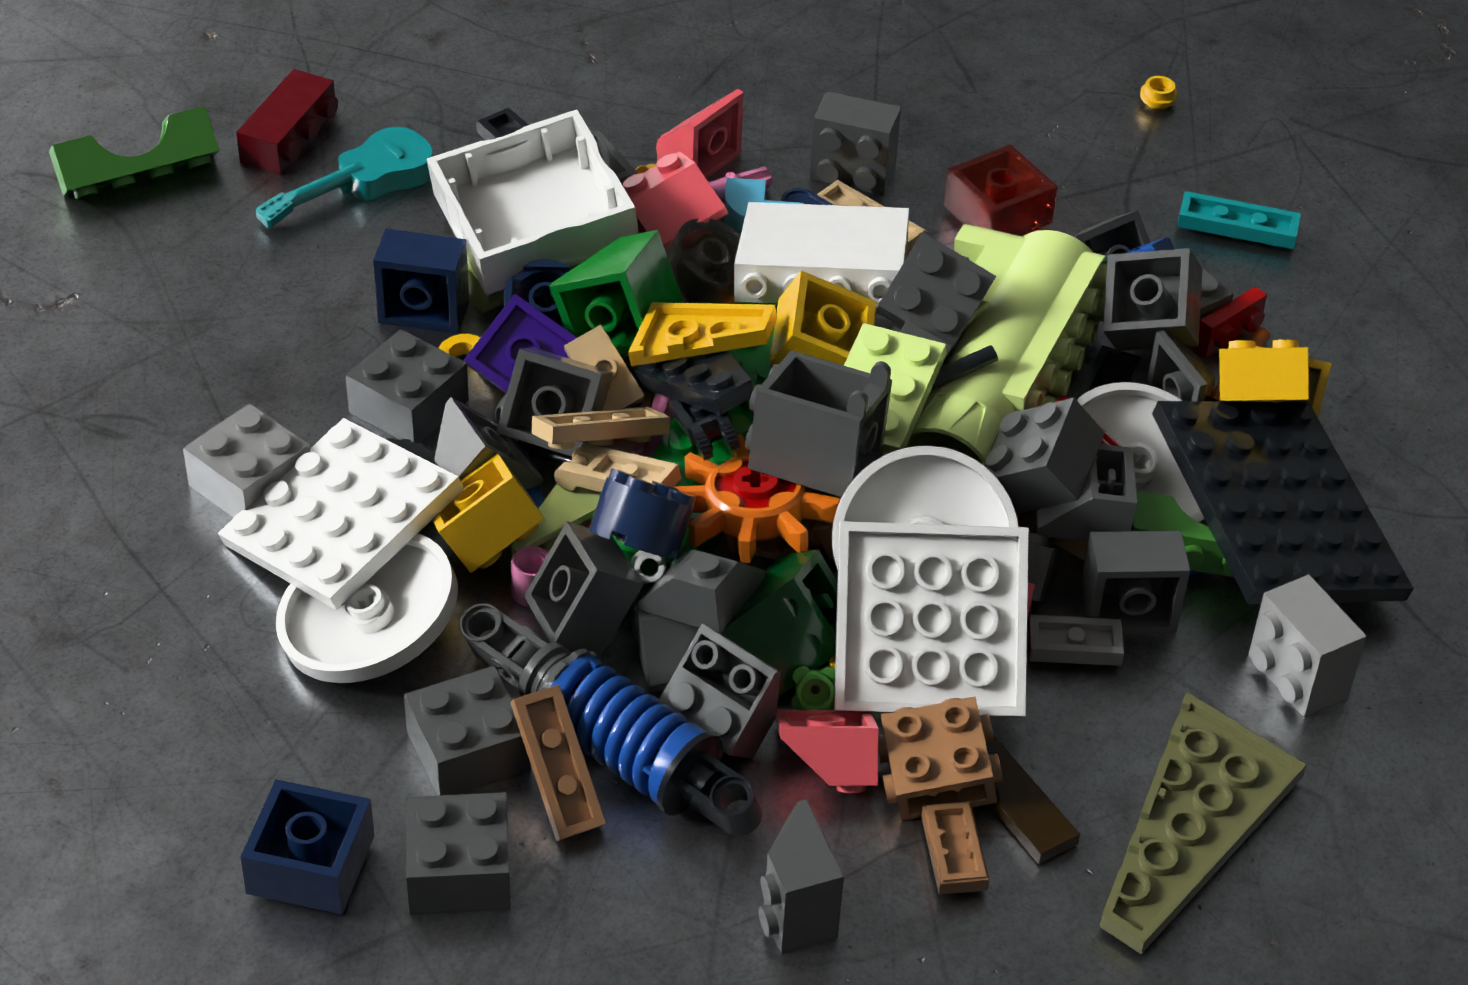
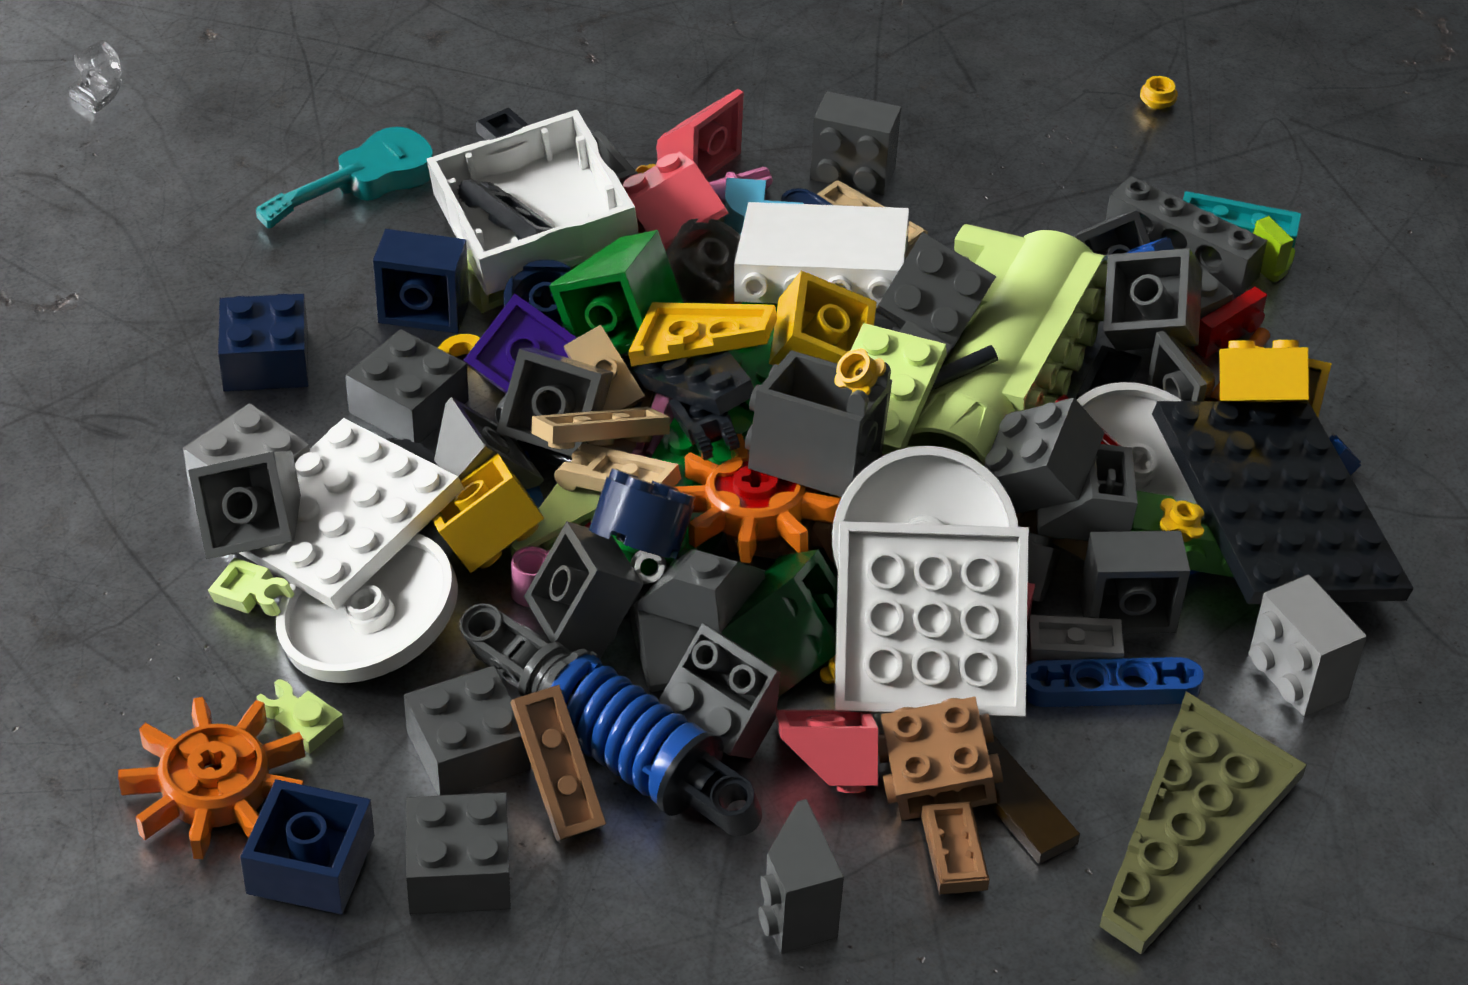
(86, 165): bright green arch -> none
(99, 77): none -> clear tile
(209, 774): none -> orange gear
(246, 503): none -> dark grey slope
(248, 584): none -> yellowish green plate
(263, 342): none -> dark blue brick
(286, 121): dark red brick -> none
(305, 714): none -> yellowish green plate
(503, 208): none -> black hinge
(805, 679): bright green plate -> none
(858, 371): none -> yellow plate
(1000, 193): clear red brick -> none
(1113, 688): none -> blue beam
(1182, 517): none -> yellow plate
(1219, 246): none -> dark grey brick
(1279, 250): none -> lime tile
(1349, 459): none -> blue tile

